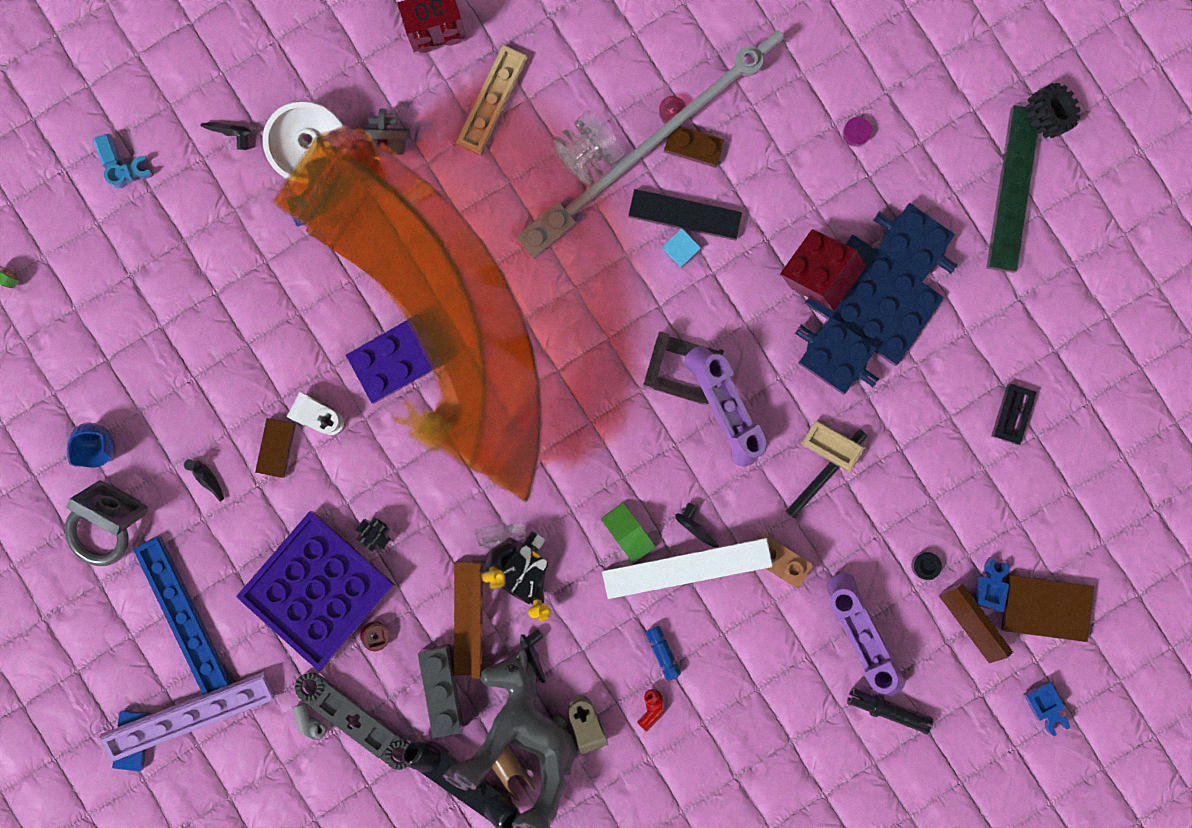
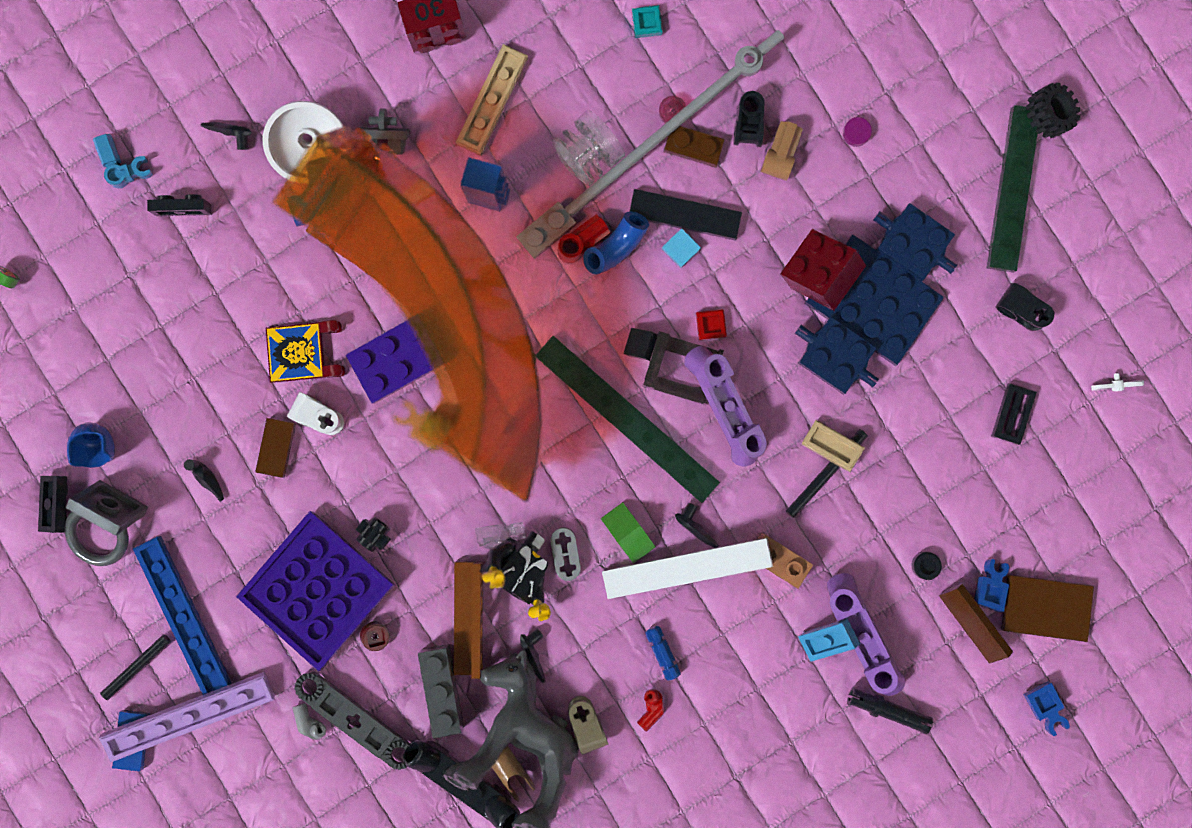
(52, 504): none -> black plate
(135, 667): none -> black bar
(169, 206): none -> black plate
(297, 352): none -> flag
(485, 184): none -> blue brick
(558, 554): none -> light grey beam
(583, 237): none -> red piece
(617, 245): none -> blue cylinder
(627, 419): none -> clear green tile
(640, 344): none -> black tile
(647, 21): none -> teal tile
(711, 325): none -> red tile
(749, 125): none -> black piece
(780, 157): none -> medium nougat piece
(829, 640): none -> dark azure plate
(1022, 305): none -> black piece
(1117, 384): none -> white piece

